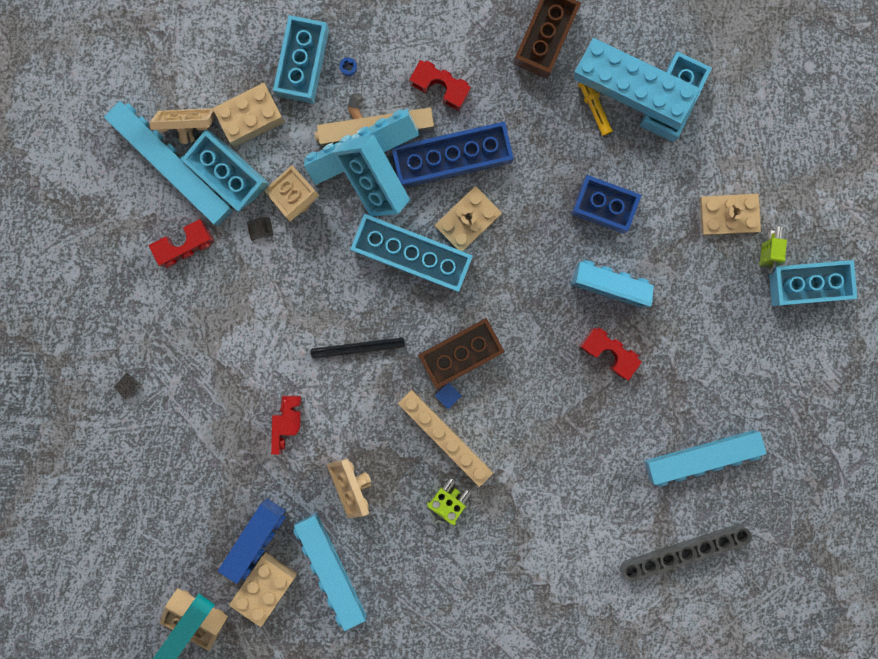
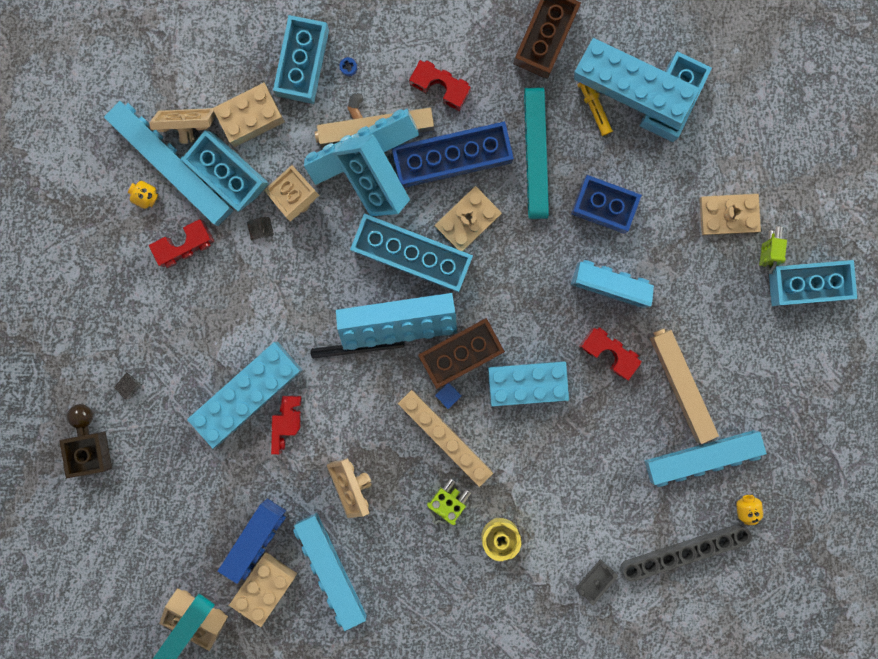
(74, 448): none -> dark brown brick
(143, 194): none -> yellow head
(244, 394): none -> medium azure brick
(396, 321): none -> medium azure brick
(505, 549): none -> light yellow brick
(528, 383): none -> medium azure brick
(536, 153): none -> teal beam
(596, 582): none -> dark grey hinge
(683, 386): none -> tan brick
(749, 510): none -> yellow head

